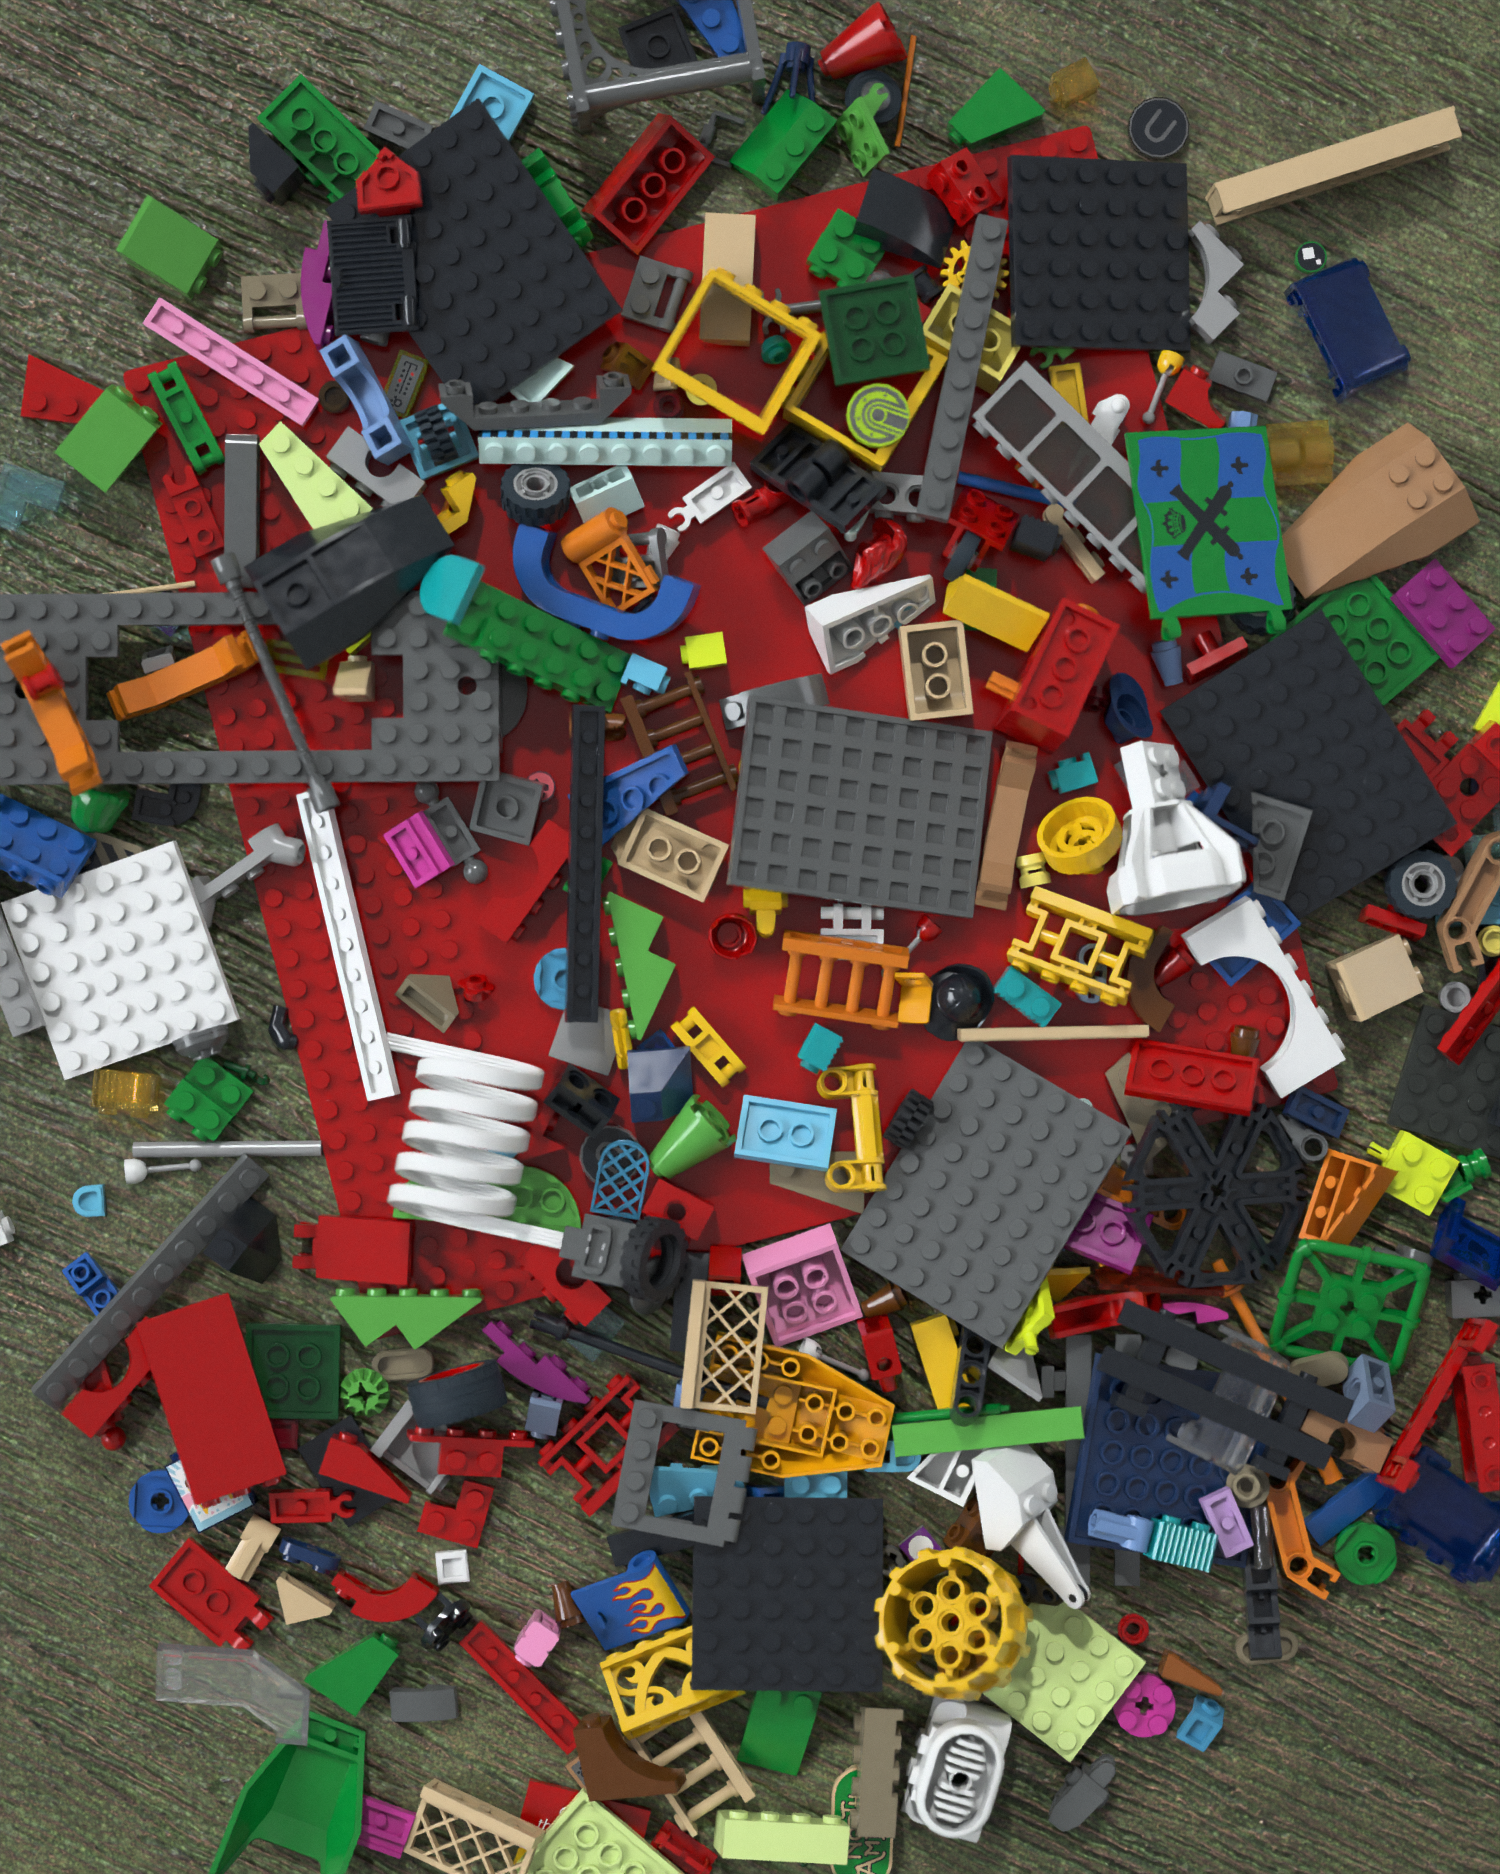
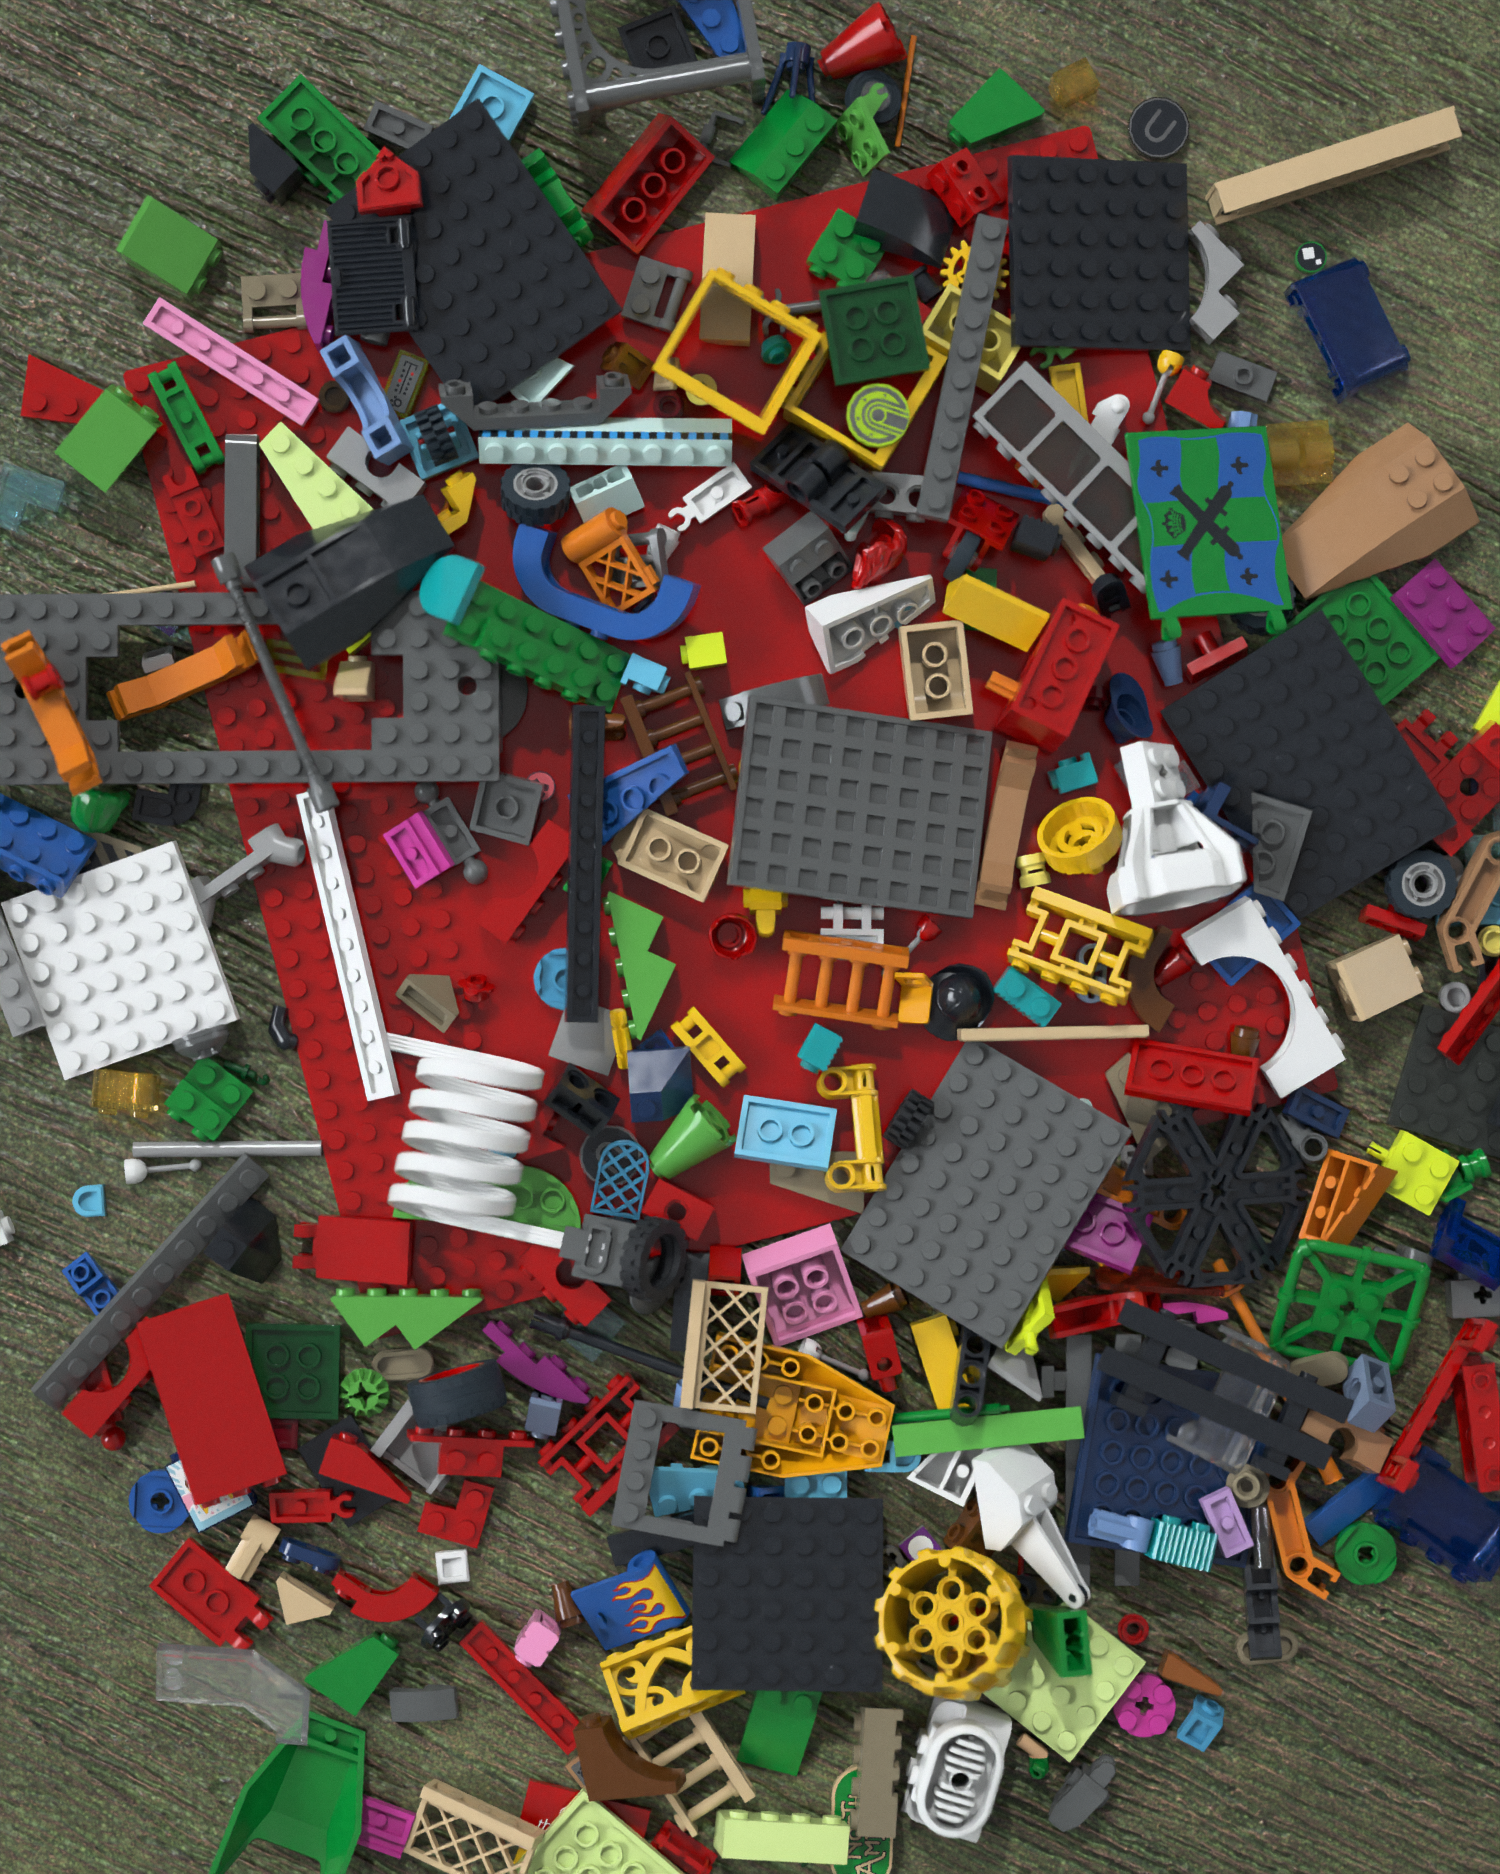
(1037, 1753): none -> arm
(1063, 1639): none -> green slope
(1110, 595): none -> black plate

